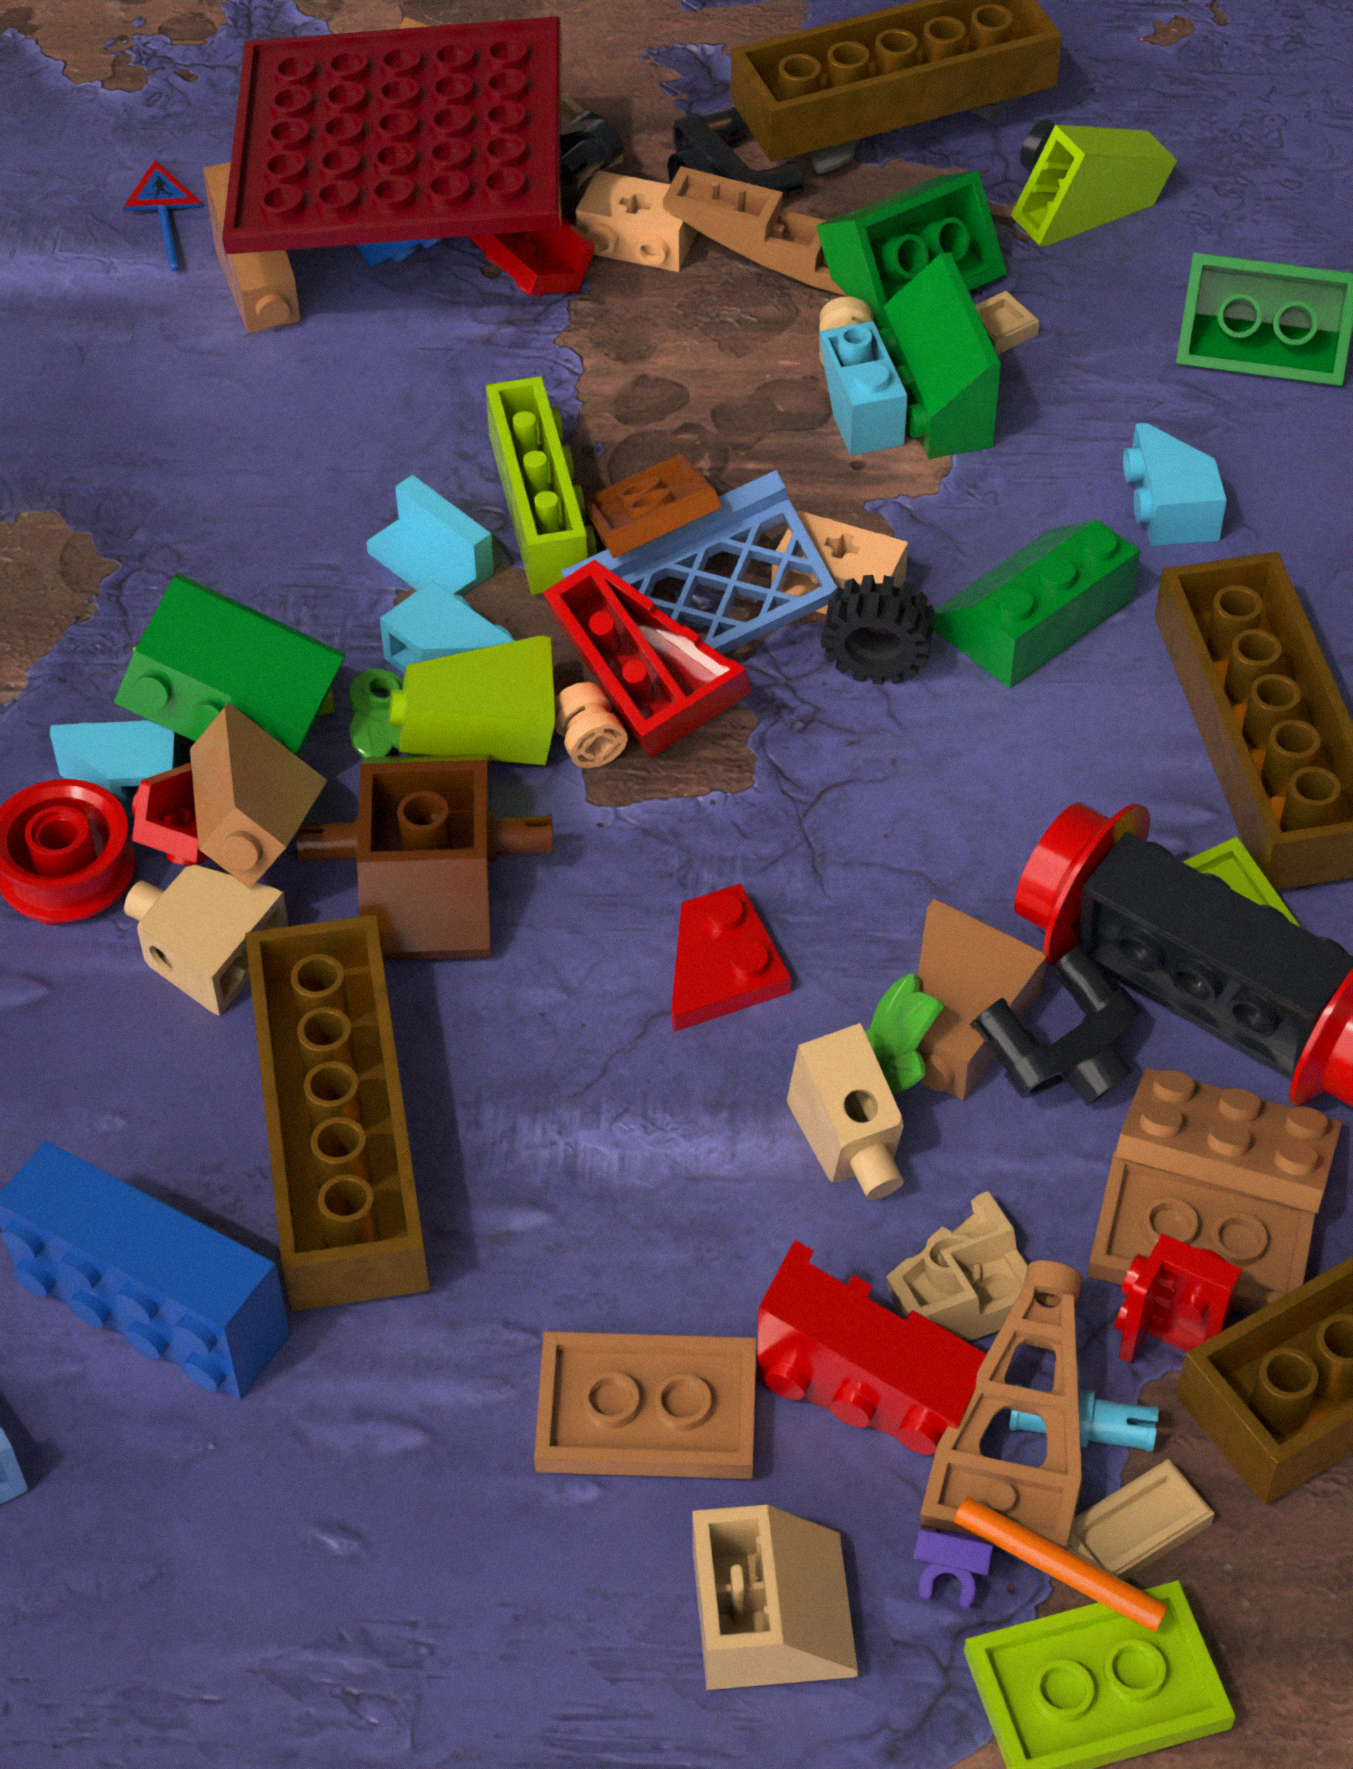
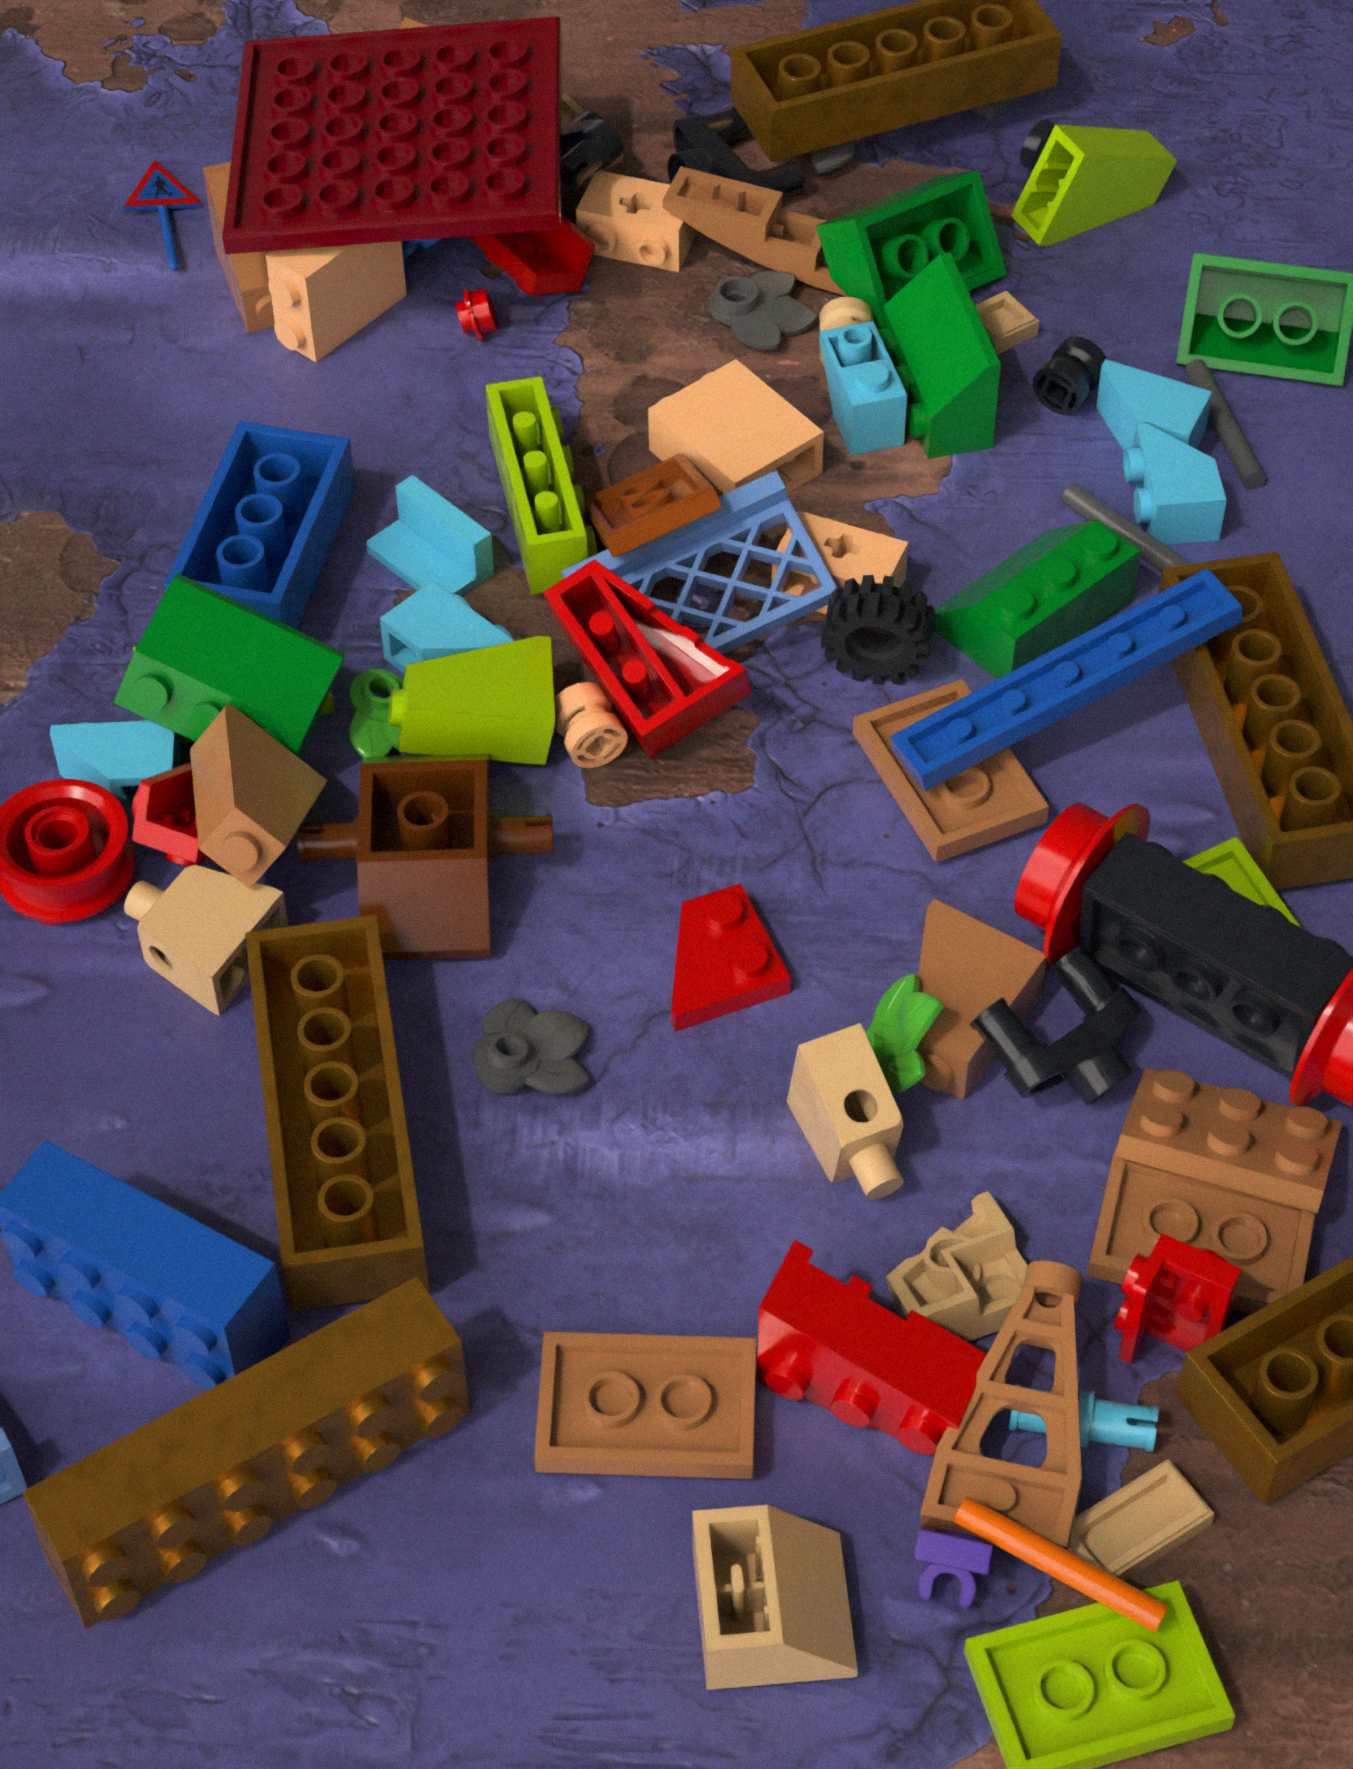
(250, 1452): none -> pearl gold brick
(269, 518): none -> blue brick
(332, 292): none -> light nougat brick
(477, 313): none -> red plate
(530, 1049): none -> dark grey plate
(736, 431): none -> light nougat brick
(760, 308): none -> dark grey plate
(969, 808): none -> medium nougat plate
(1066, 679): none -> blue plate
(1069, 376): none -> black wheel
(1093, 508): none -> dark grey bar
(1137, 396): none -> medium azure slope
(1227, 427): none -> dark grey bar

